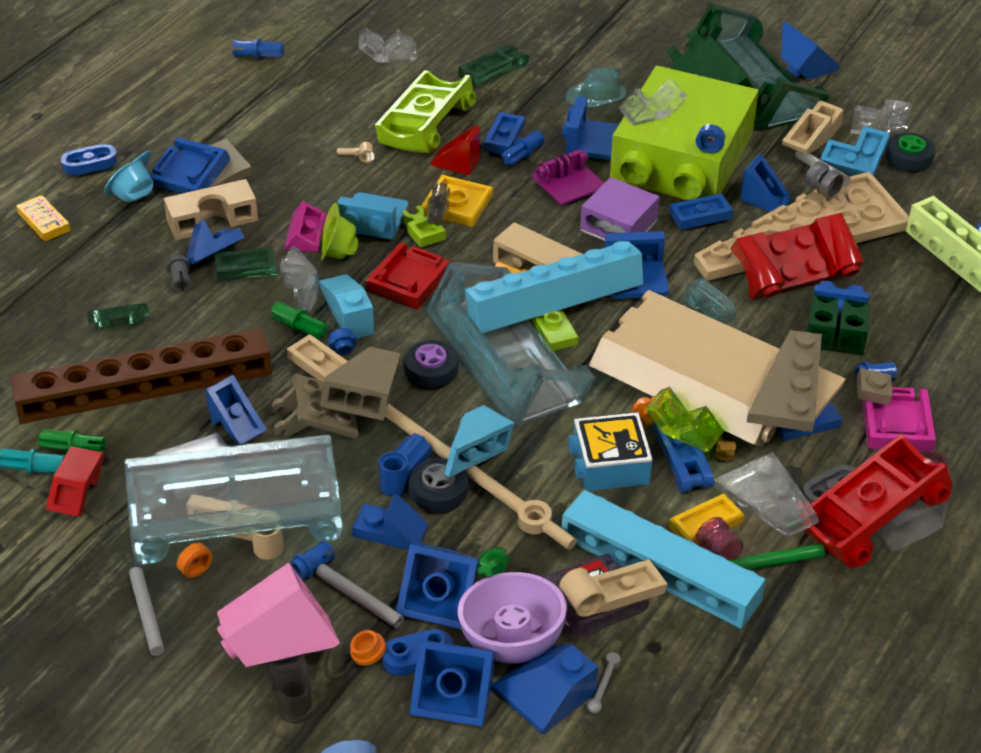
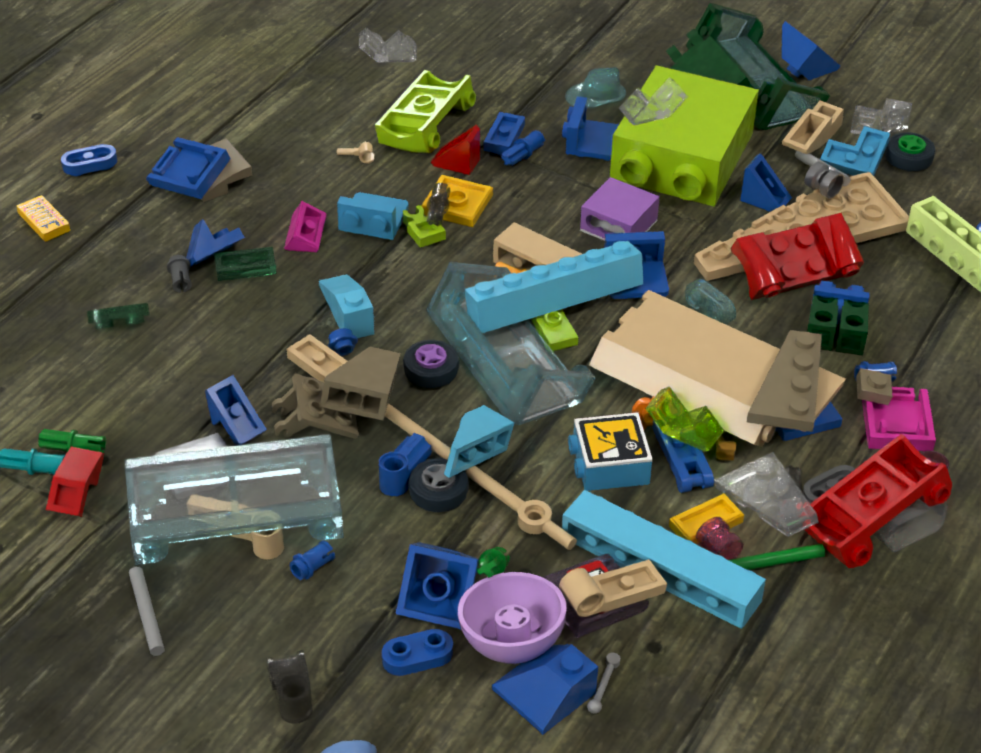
(131, 180): medium azure piece -> none
(140, 375): reddish brown brick -> none
(194, 560): orange tile -> none
(230, 201): tan arch -> none
(258, 49): blue axle -> none
(275, 621): bright pink slope -> none
(298, 320): green axle -> none
(300, 276): clear slope -> none
(338, 235): lime piece -> none
(359, 595): light grey piece -> none
(367, 647): orange plate -> none
(392, 526): blue slope -> none
(407, 278): red container -> none
(452, 683): blue slope -> none
(493, 64): clear green plate -> none
(567, 177): magenta hinge -> none
(700, 211): blue plate -> none
(710, 138): blue tile -> none

